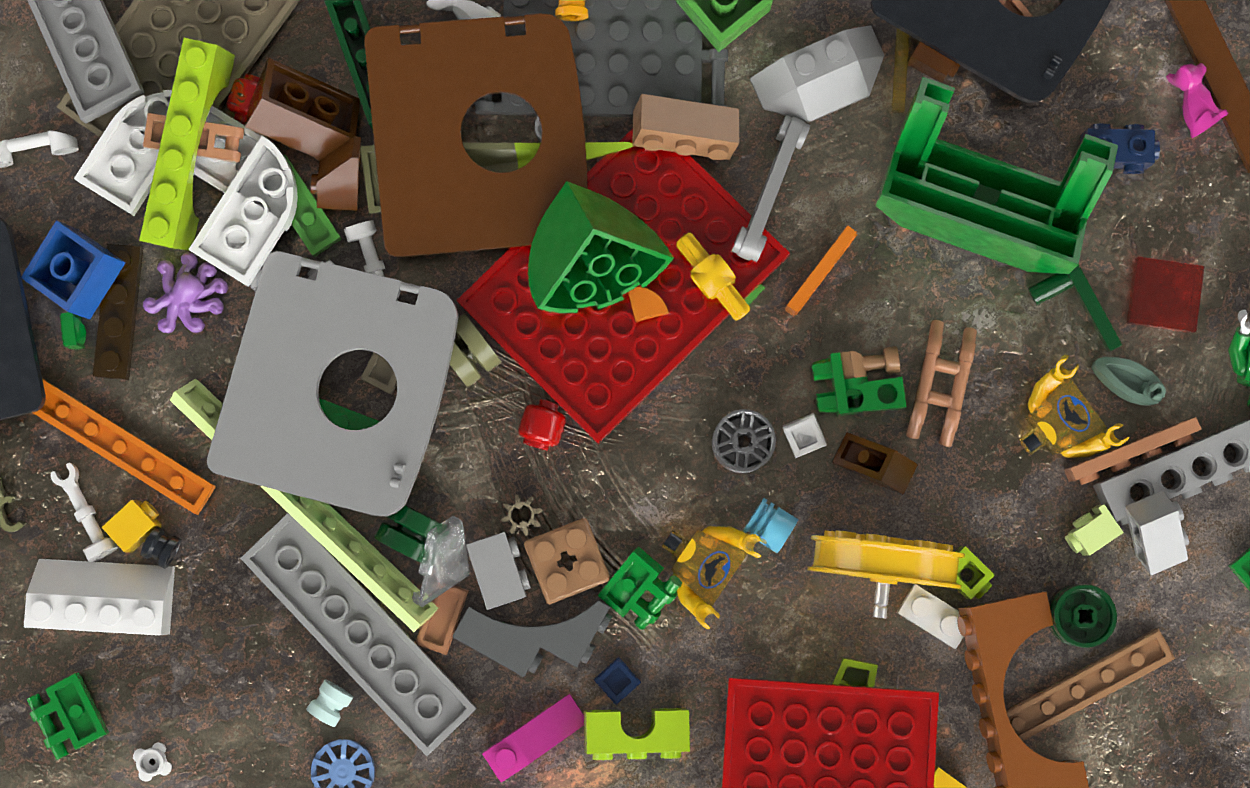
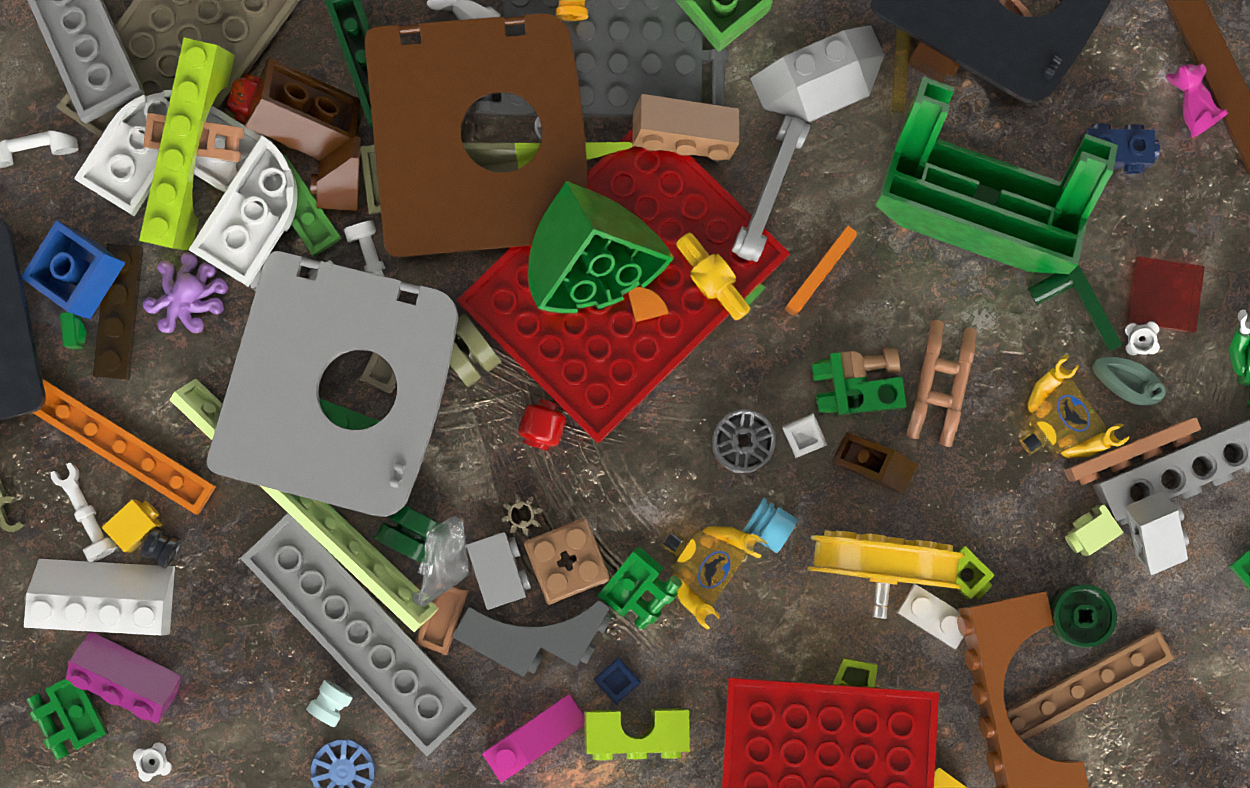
(123, 677): none -> magenta brick
(1149, 345): none -> white plate

